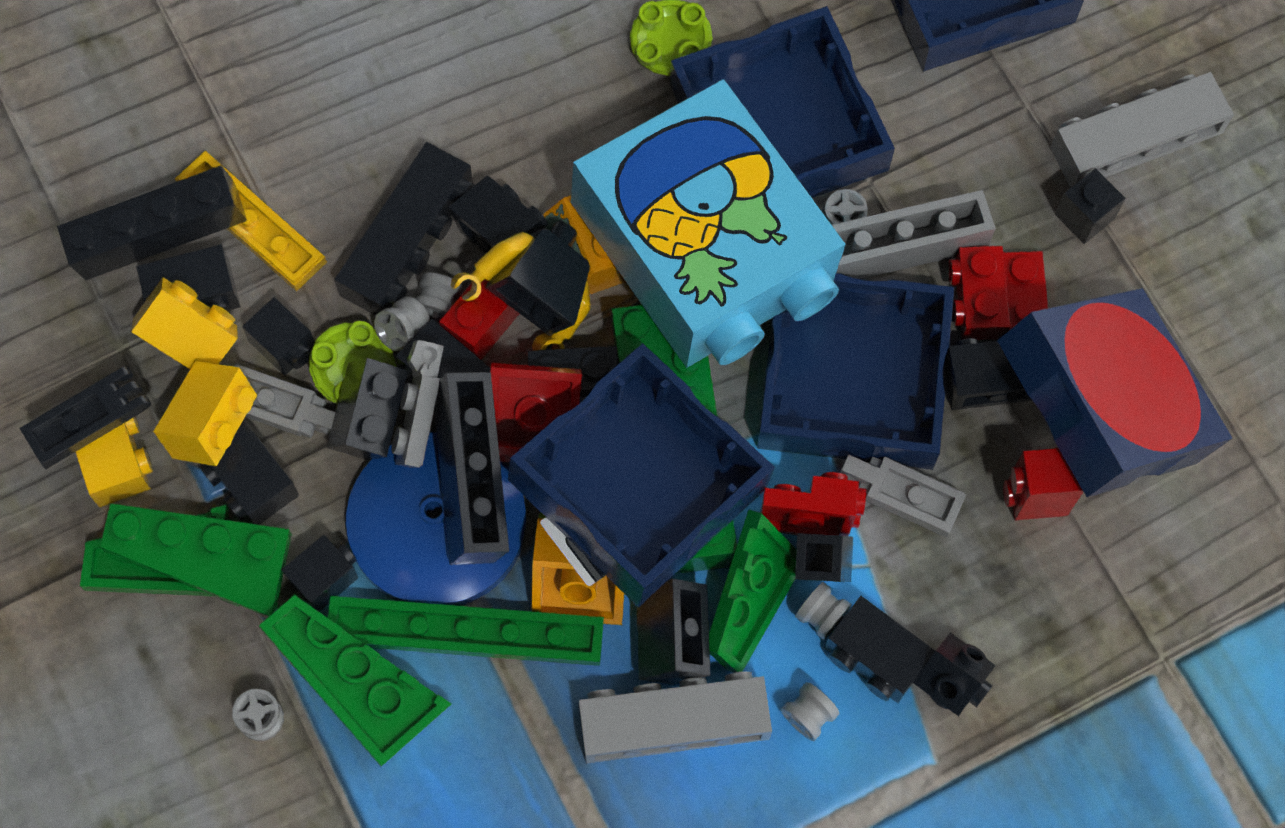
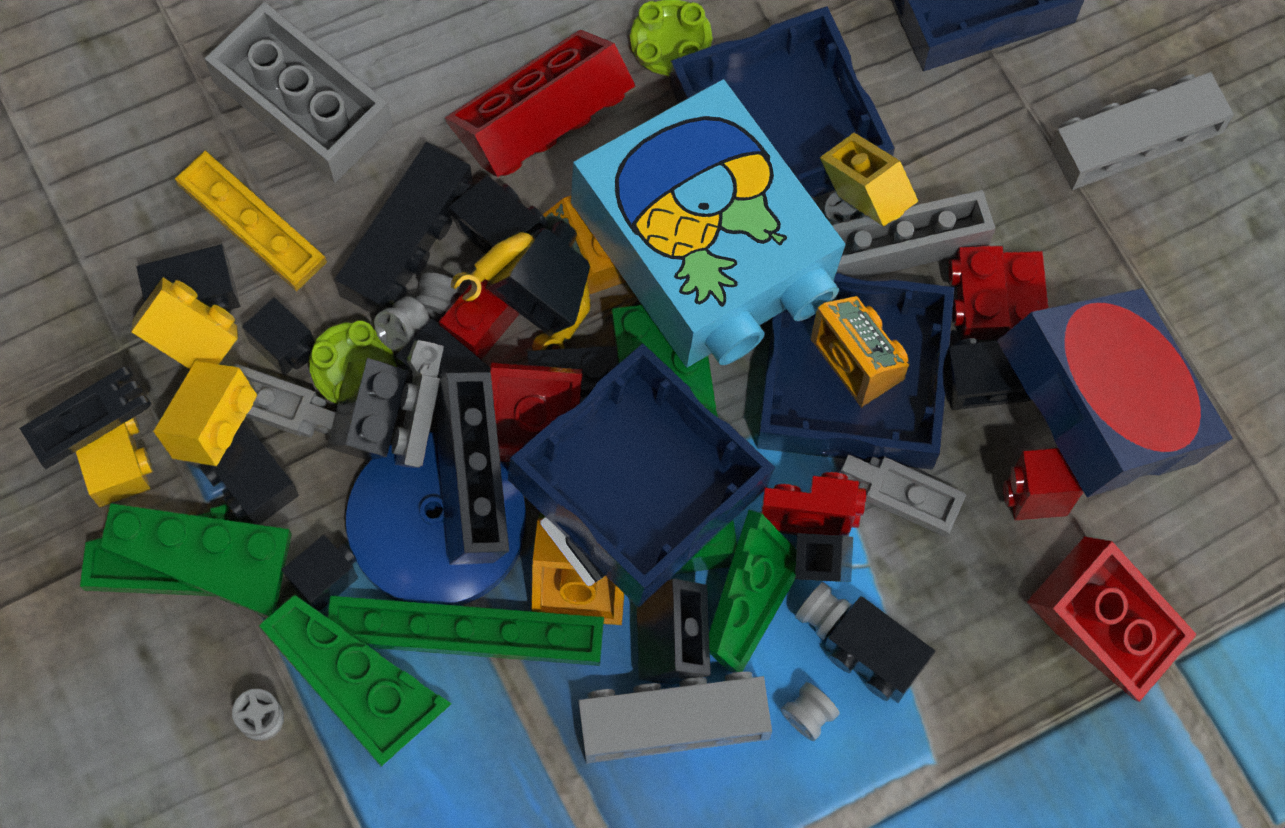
(152, 223): black brick -> none
(299, 92): none -> light grey brick
(541, 102): none -> red slope
(858, 348): none -> light orange slope
(869, 179): none -> yellow brick
(956, 675): black brick -> none
(1089, 206): black brick -> none
(1112, 616): none -> red slope

